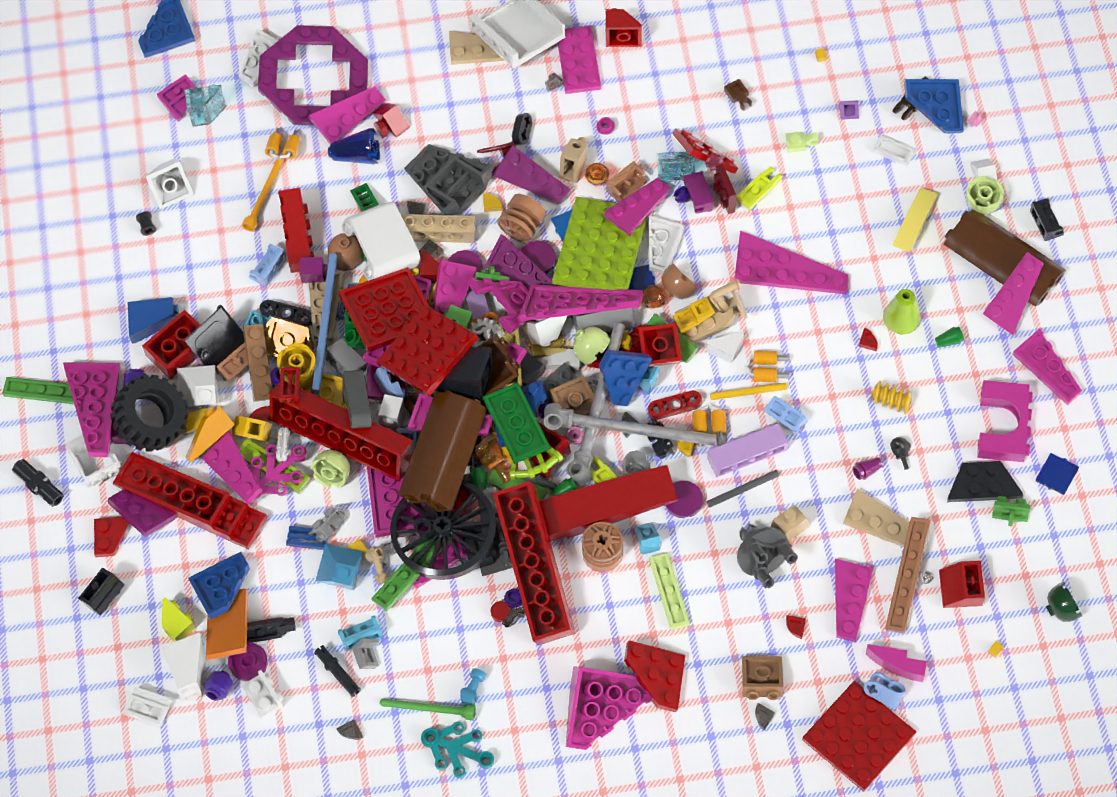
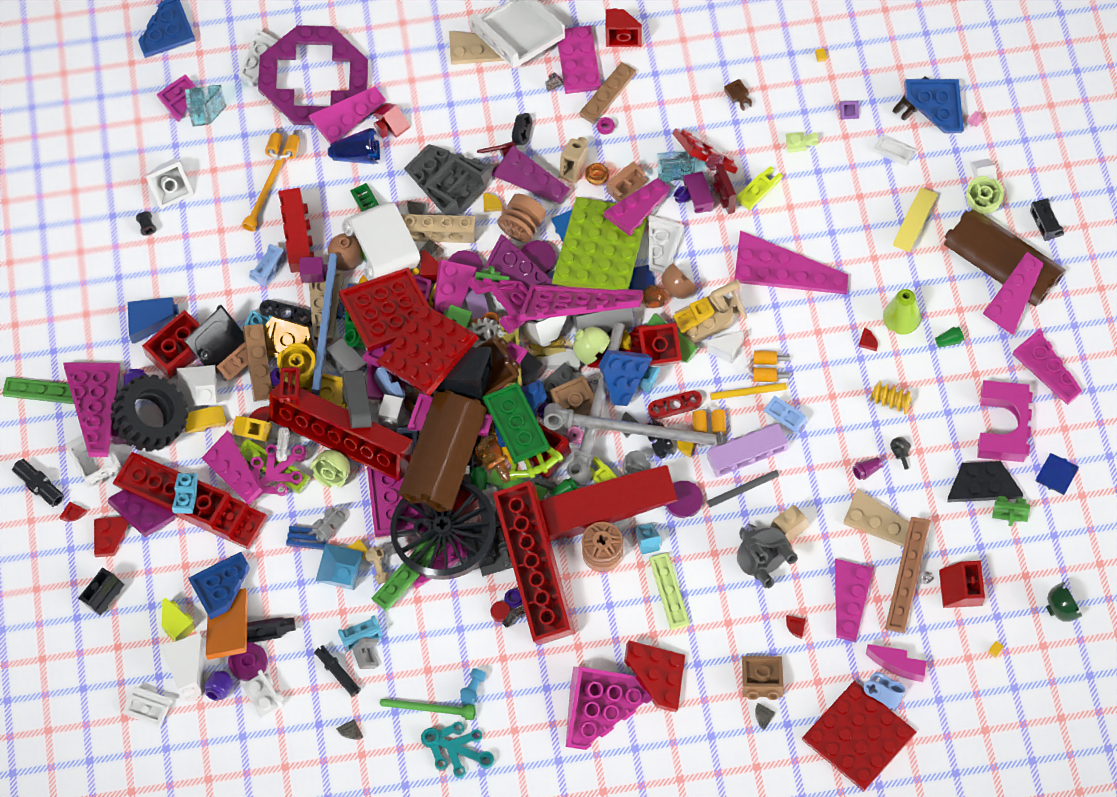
(72, 513): none -> red tile
(185, 493): none -> medium azure slope
(210, 429): light orange slope -> none
(607, 93): none -> medium nougat plate

